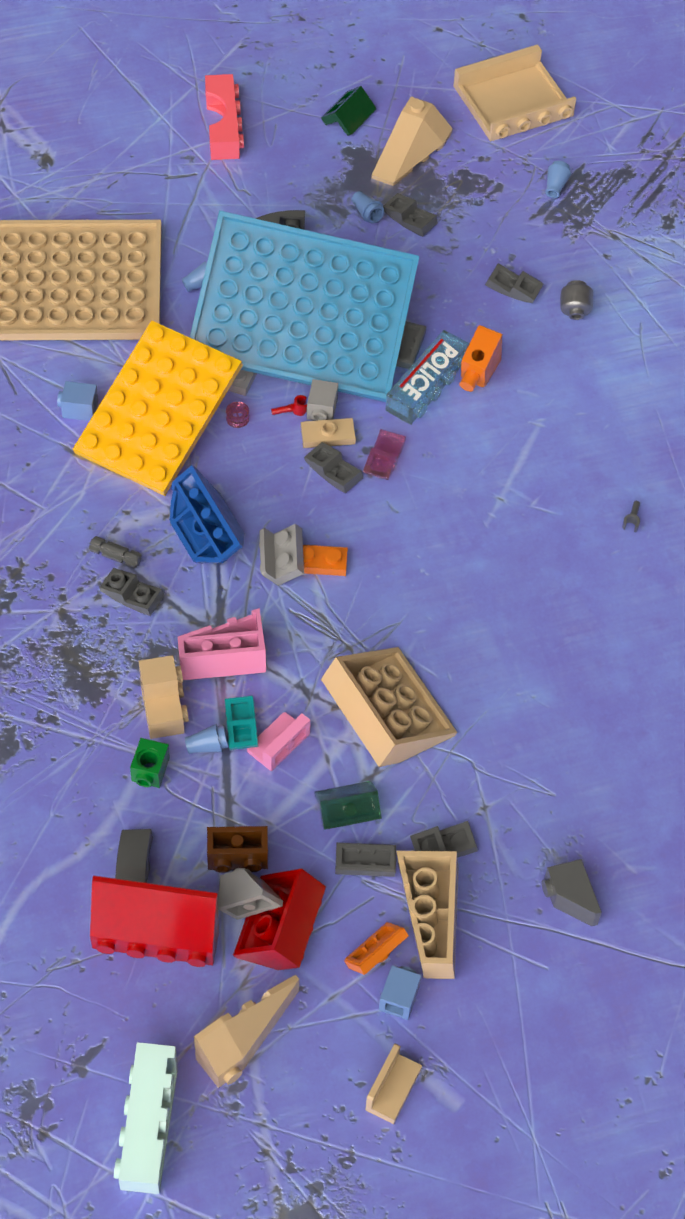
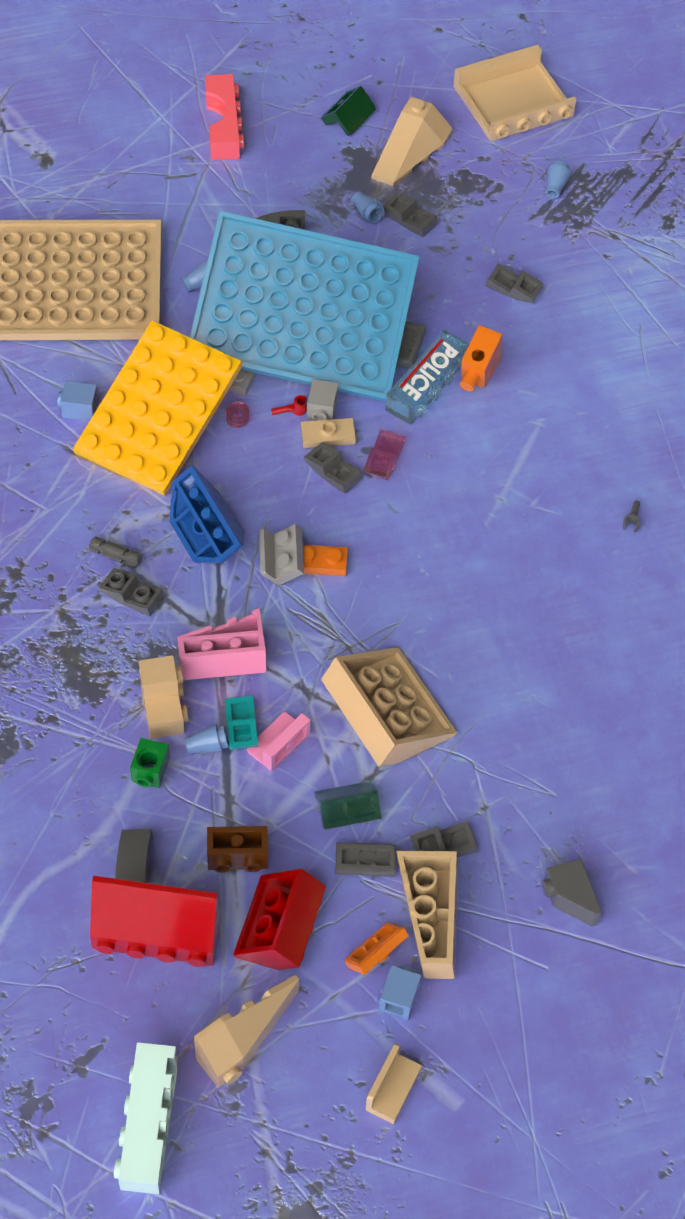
(245, 894): light grey slope -> none
(576, 299): flat silver head -> none

